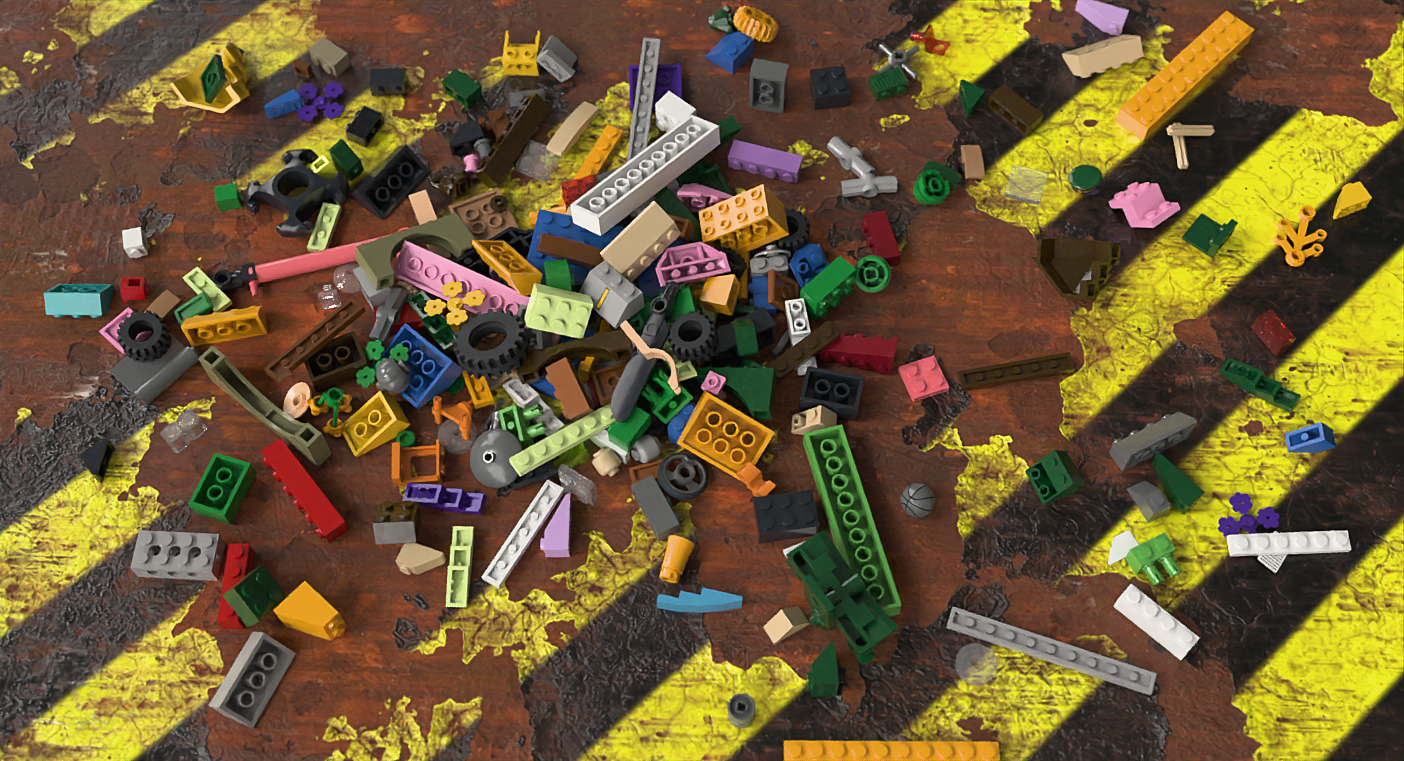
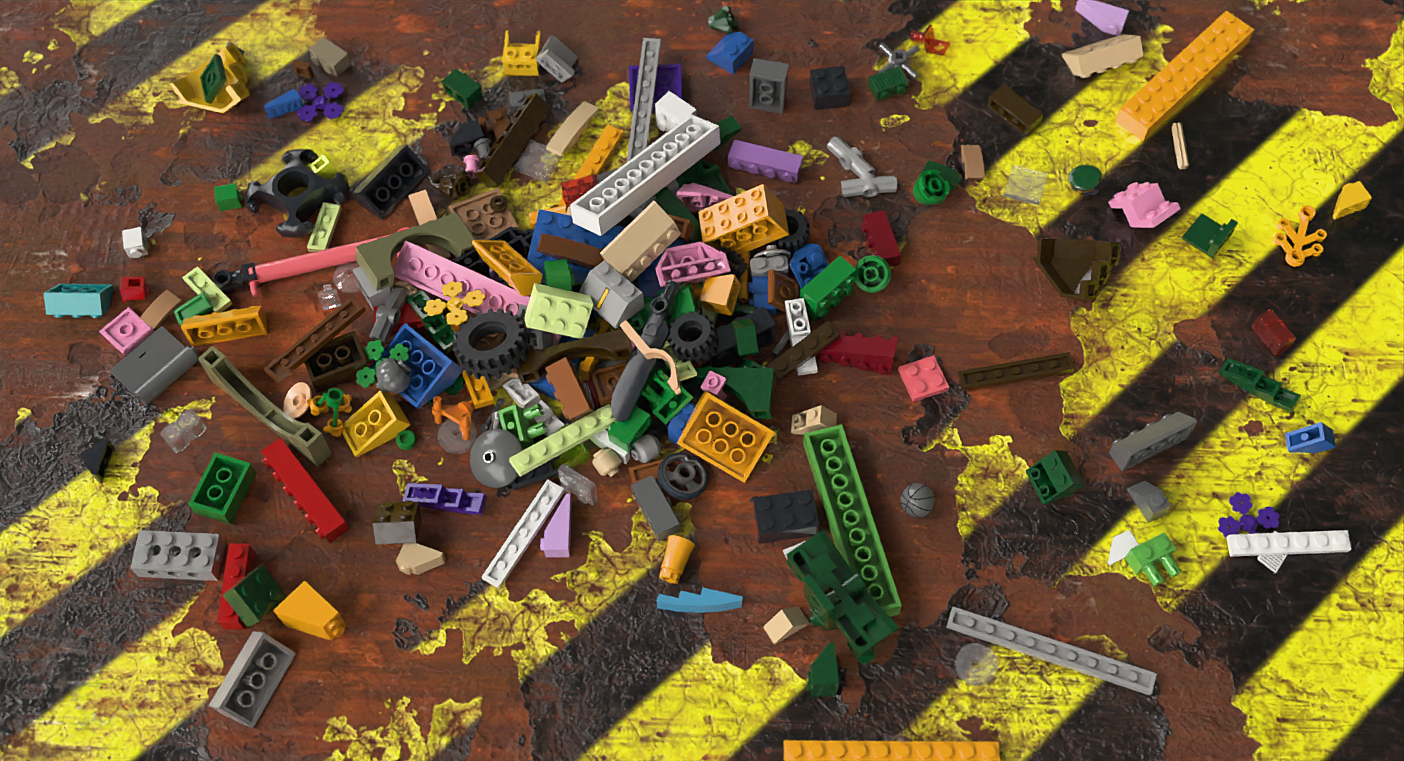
(135, 325): black tyre -> none
(346, 160): dark green slope -> none
(364, 126): black brick -> none
(388, 82): black brick -> none
(402, 463): orange window -> none
(460, 566): yellowish green slope -> none
(741, 710): dark grey wheel -> none
(753, 479): orange leg -> none
(755, 24): light orange gear -> none
(833, 390): black brick -> none
(970, 96): dark green slope -> none
(1156, 622): white brick -> none
(1178, 488): dark green slope -> none
(1190, 130): tan axle -> none

